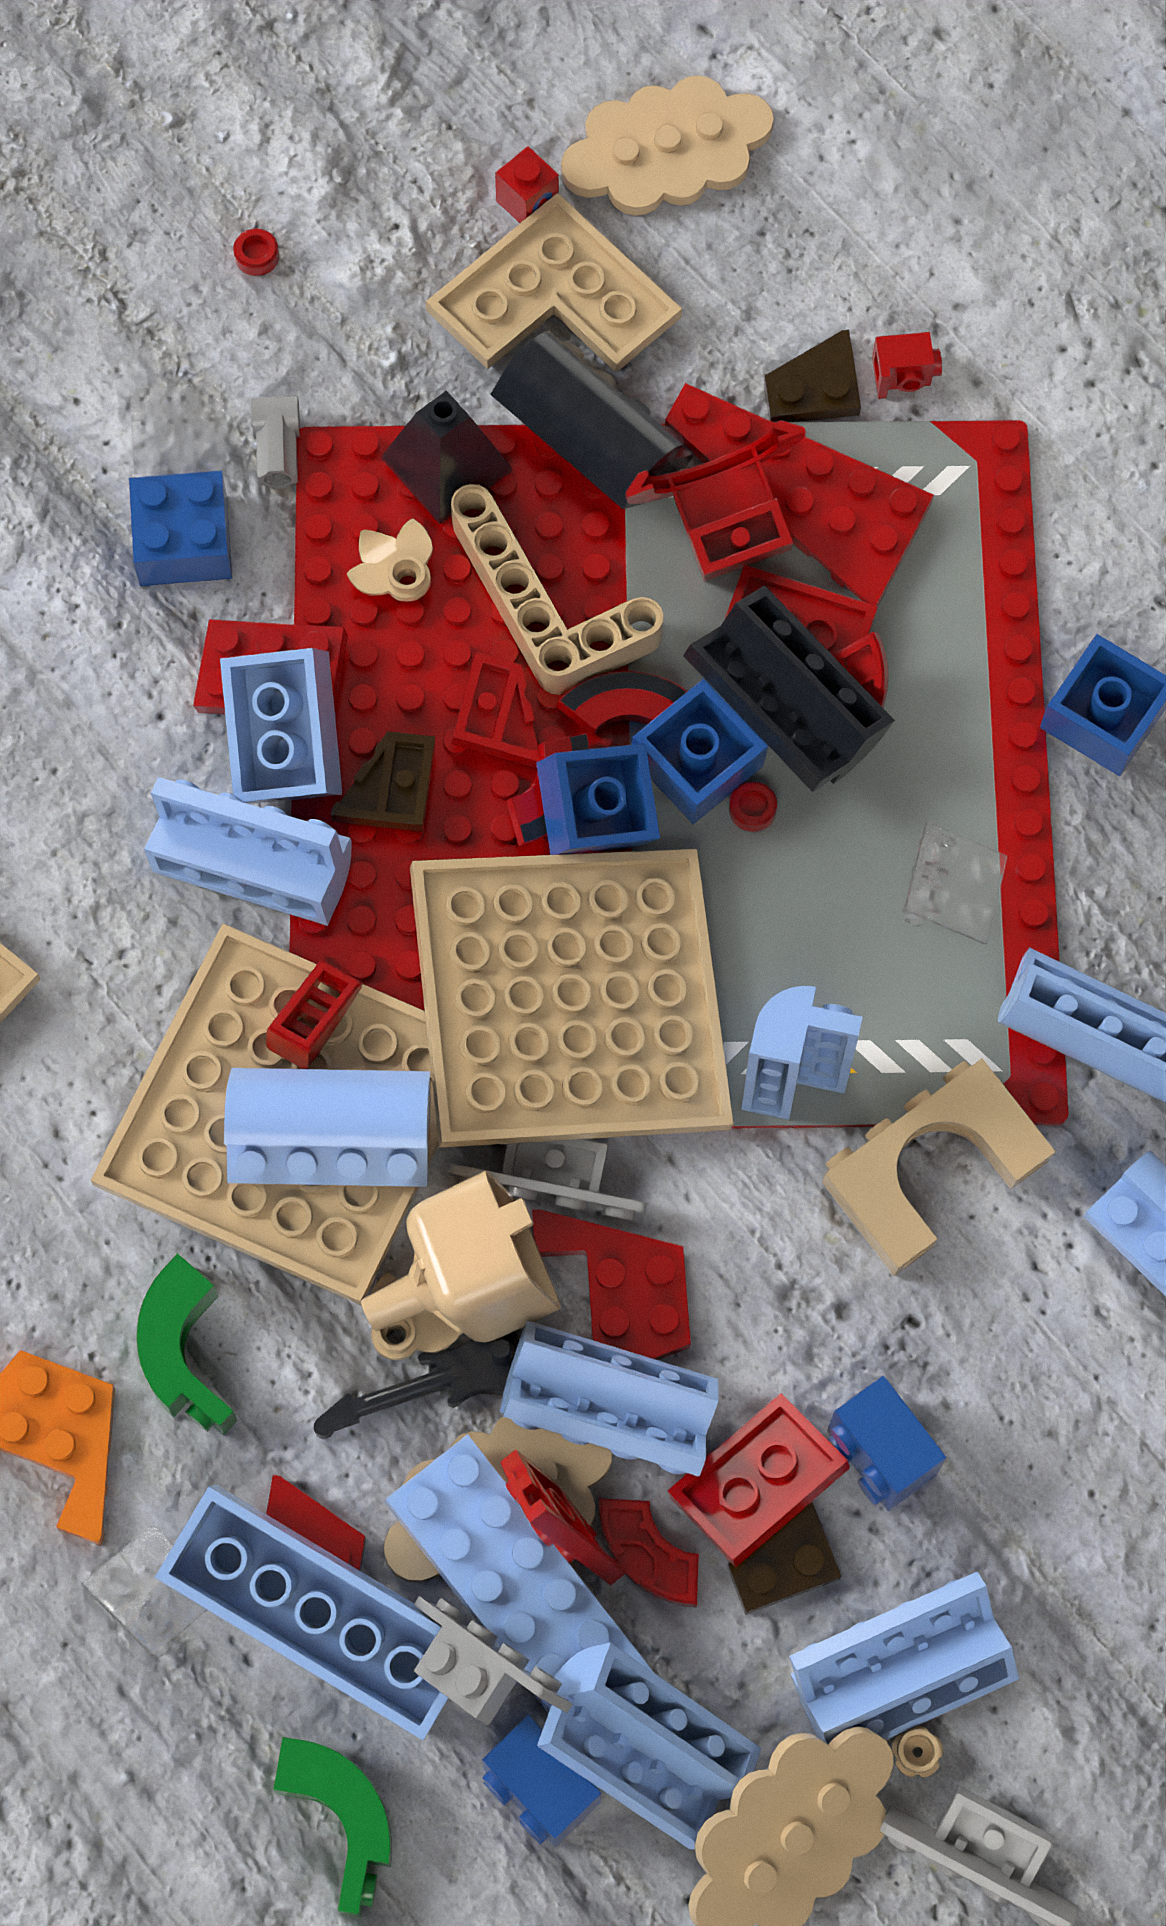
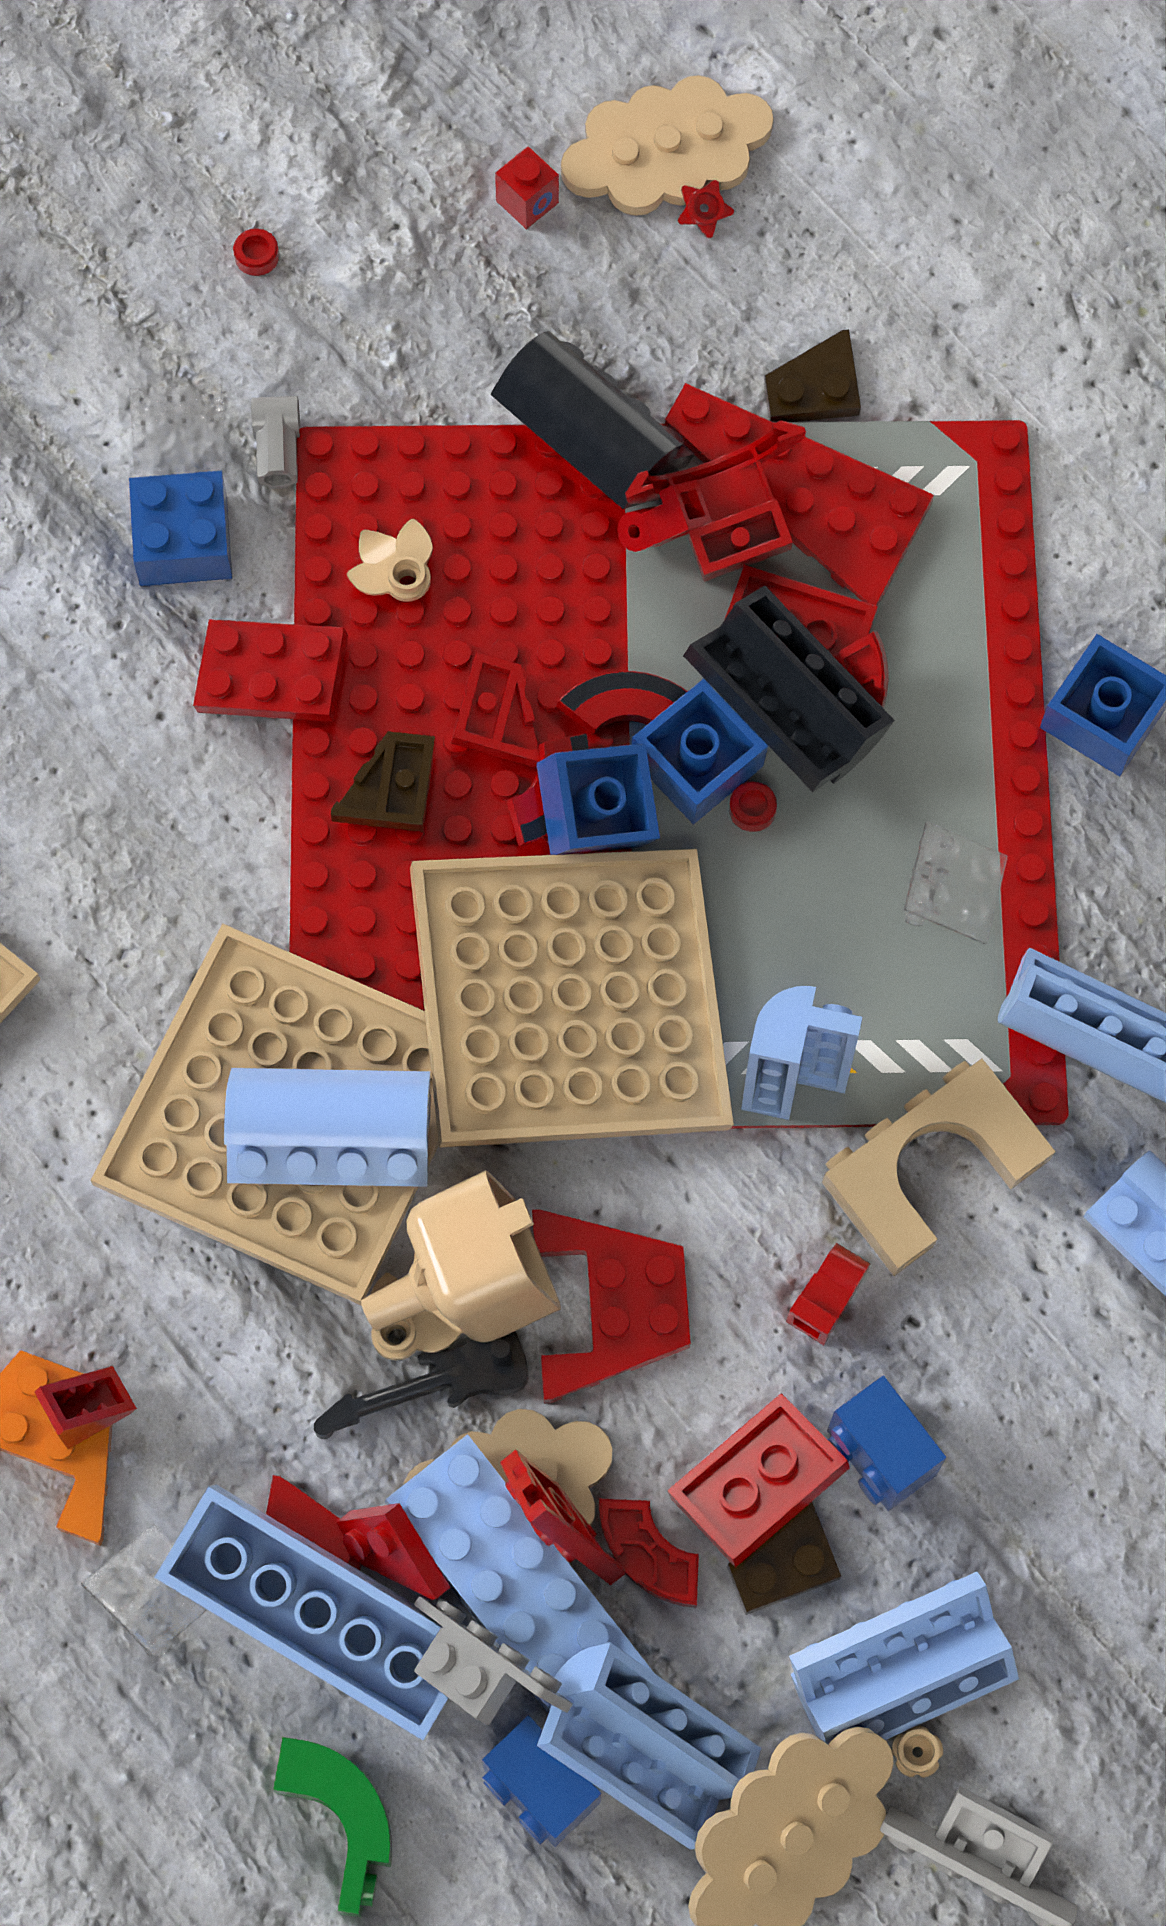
(85, 1404): none -> red slope
(164, 1322): green arch -> none
(248, 851): light blue brick -> none
(281, 726): light blue brick -> none
(298, 1041): red slope -> none
(391, 1546): none -> red wing
(442, 453): black slope -> none
(534, 605): tan beam -> none
(559, 268): tan plate -> none
(560, 1168): light grey bracket -> none
(610, 1399): light blue brick -> none
(657, 525): none -> red leg
(716, 206): none -> red plate
(828, 1294): none -> red leg
(904, 362): red brick -> none

